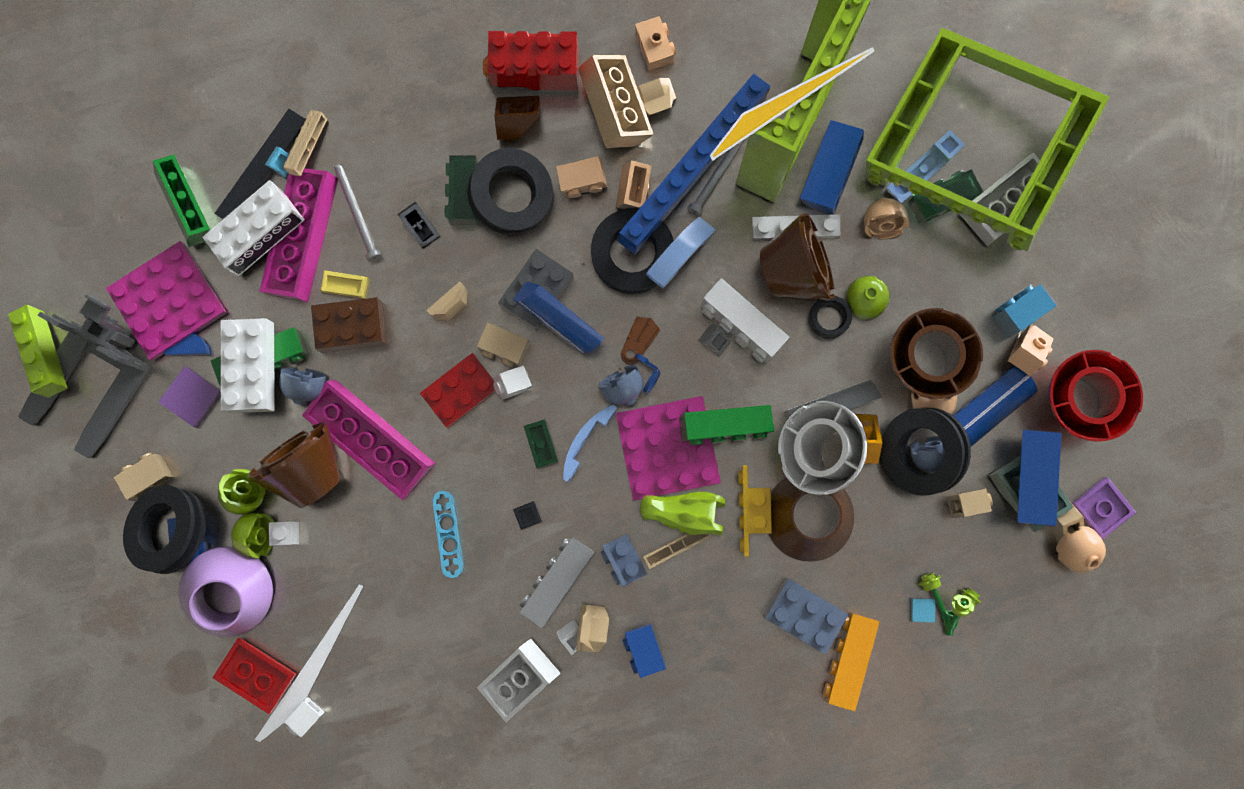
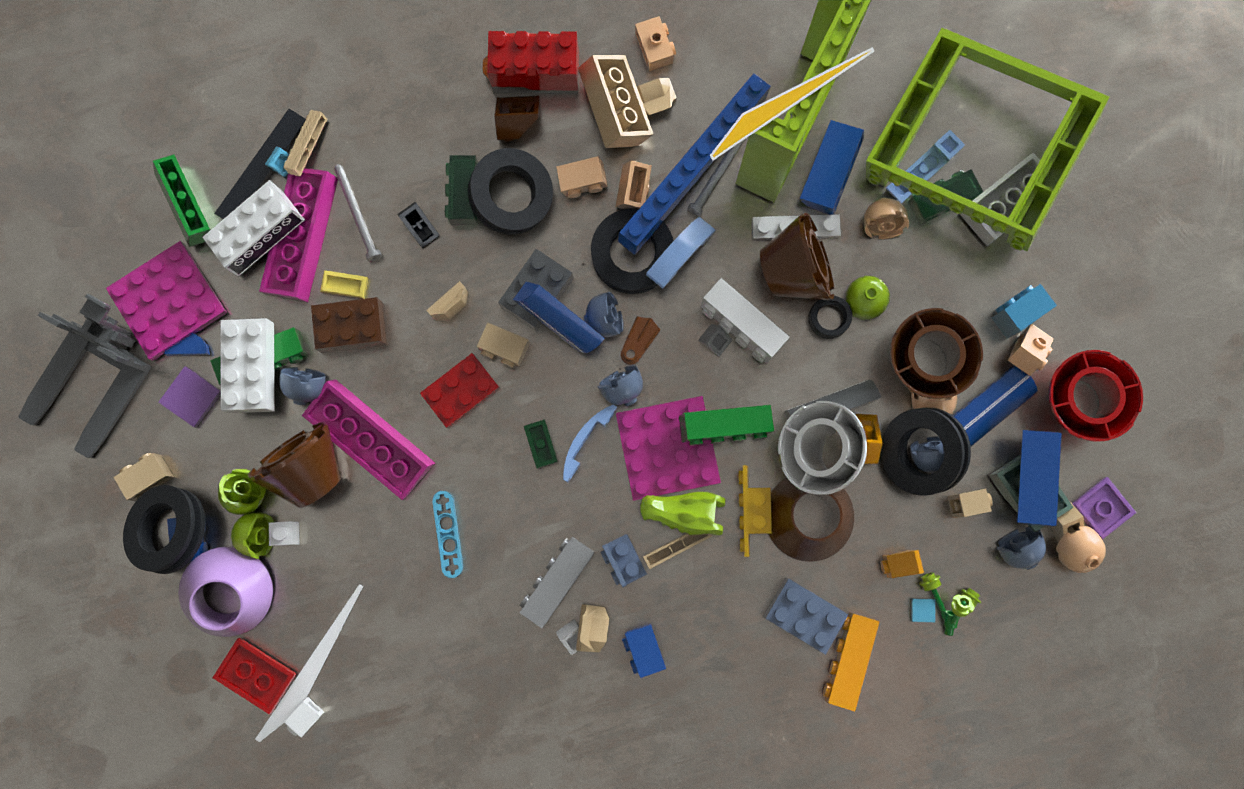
(37, 351): lime brick -> none
(512, 382): white brick -> none
(518, 680): white slope -> none
(527, 515): black tile -> none
(603, 316): none -> sand blue cylinder
(655, 375): blue piece -> none
(902, 564): none -> light orange slope
(1022, 549): none -> sand blue cylinder

